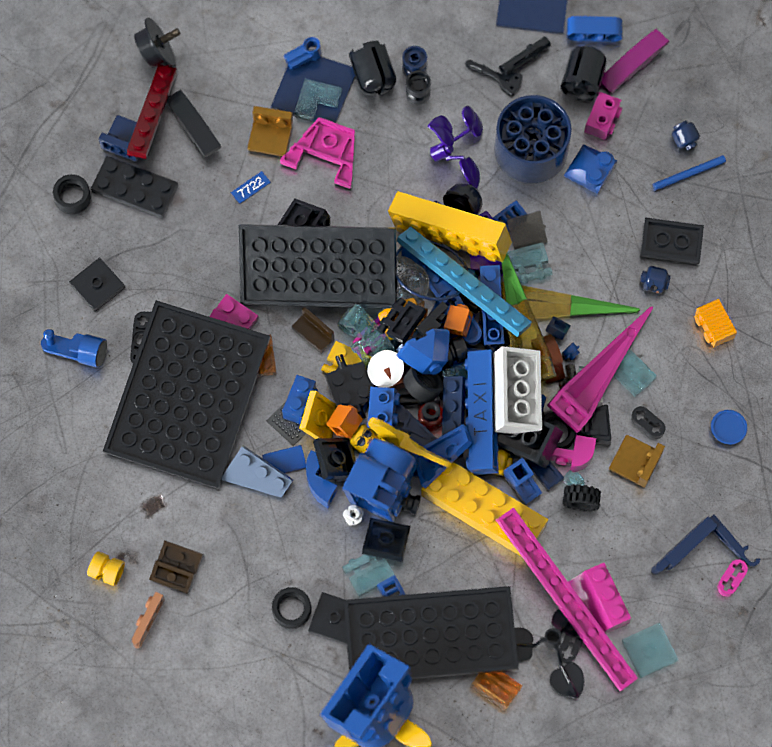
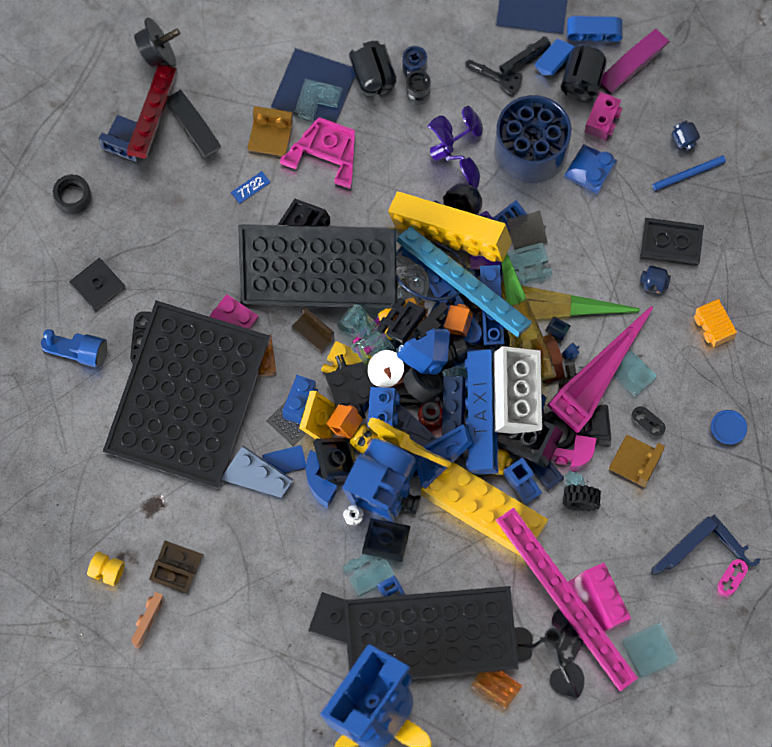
(134, 186): black plate -> none
(291, 591): black tyre -> none
(302, 53): blue piece -> none
(554, 57): none -> blue slope

